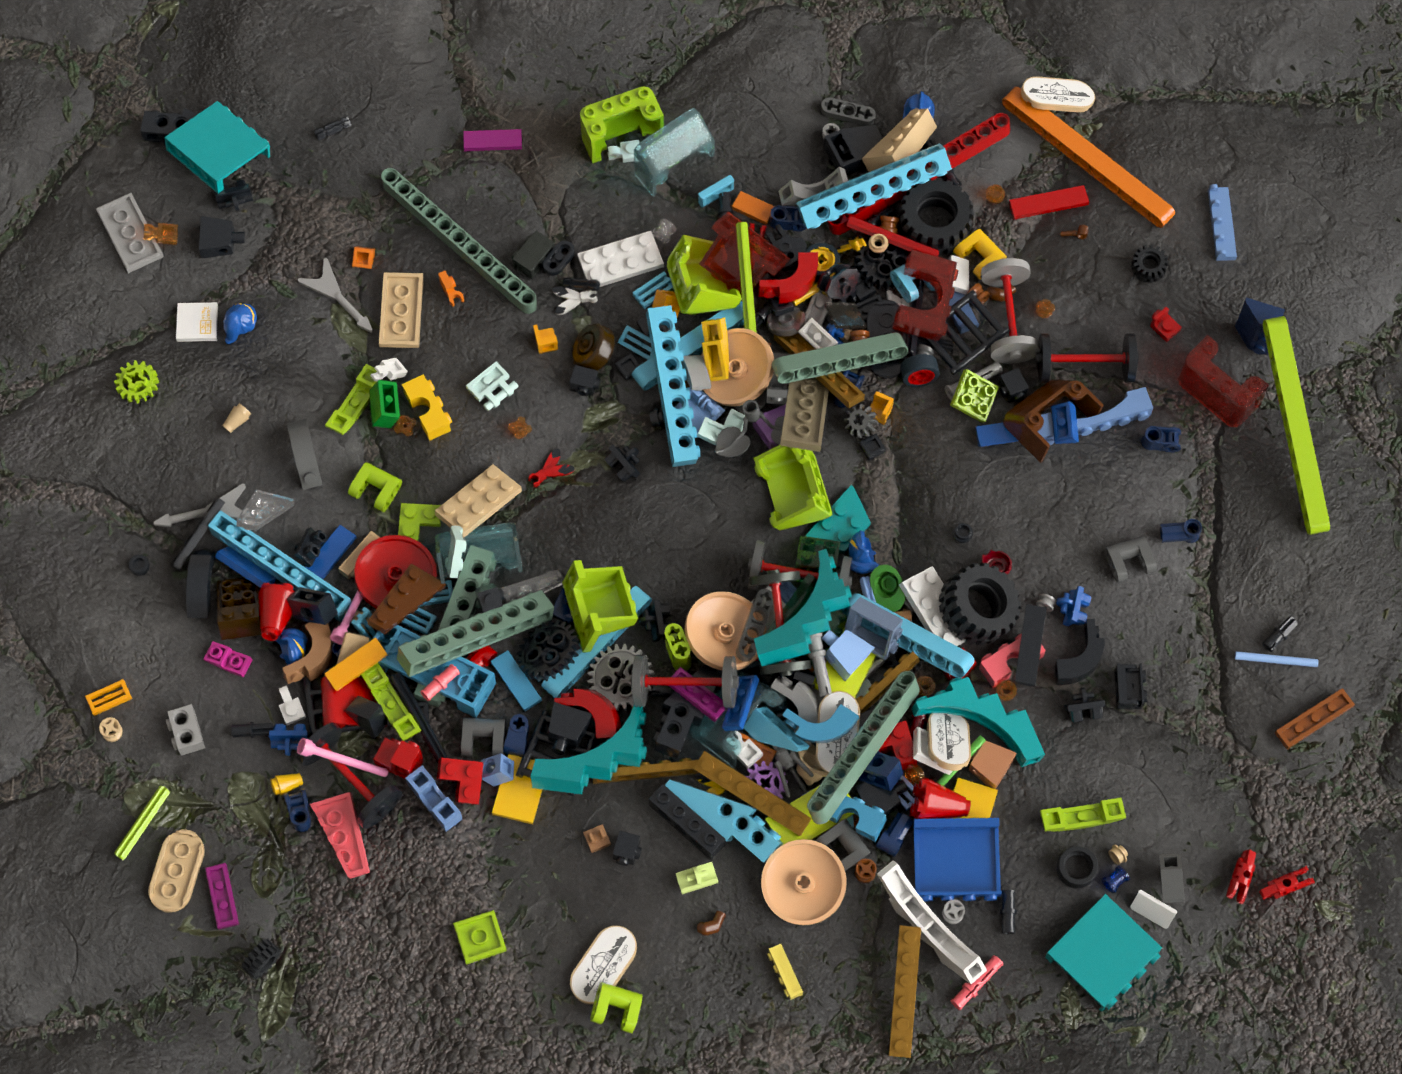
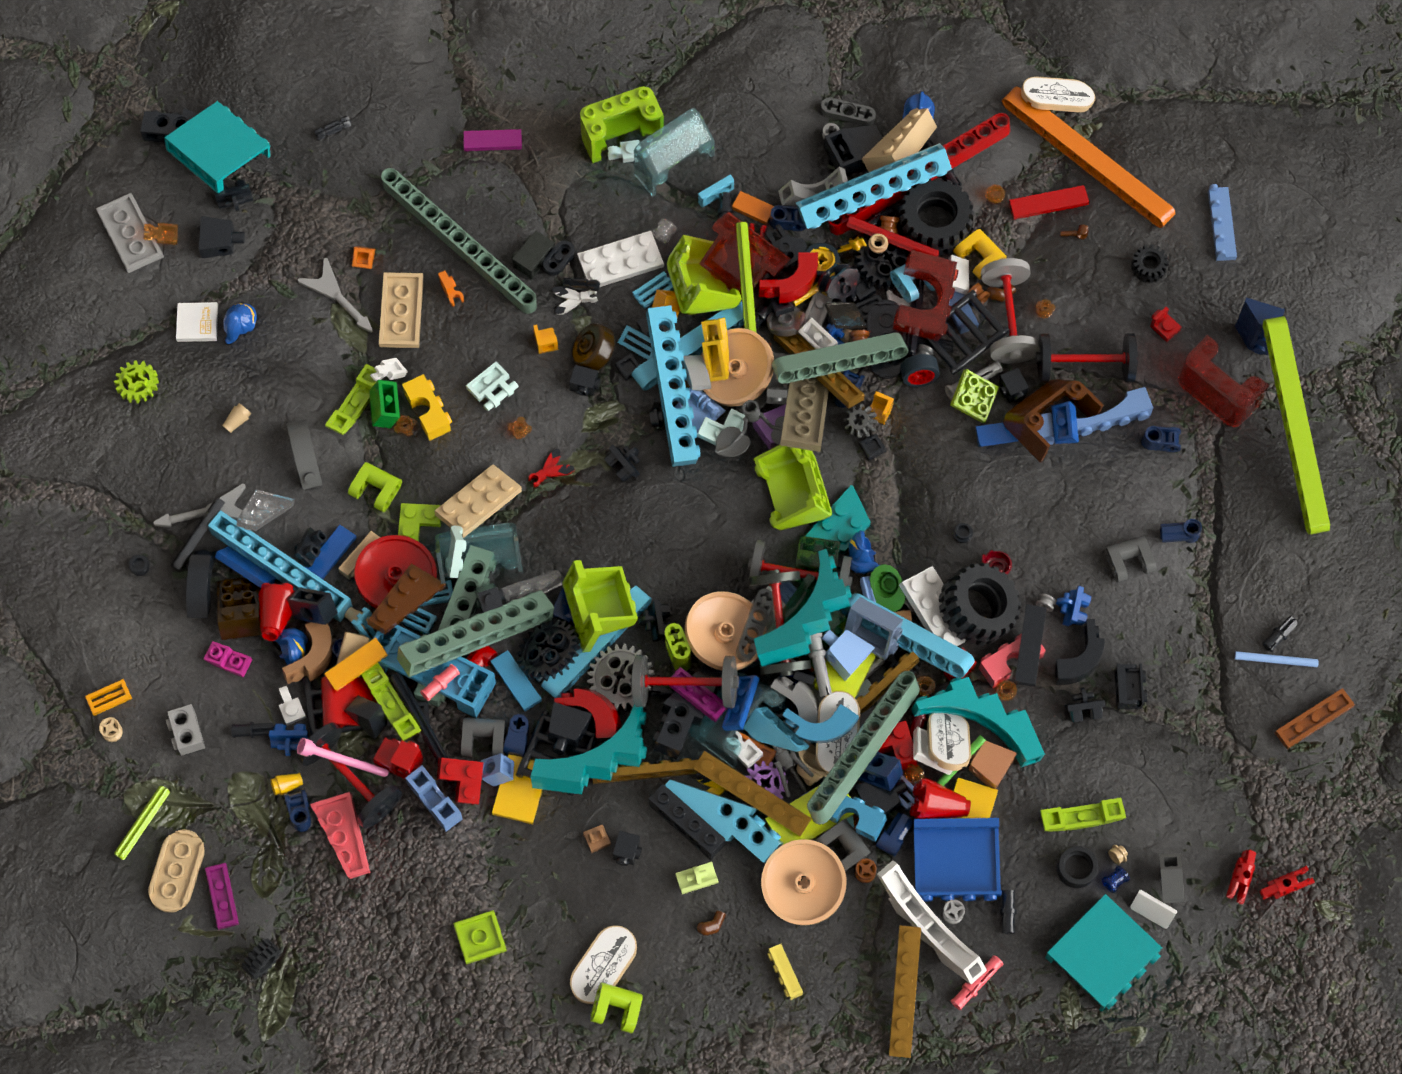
(338, 633): bright pink piece -> none

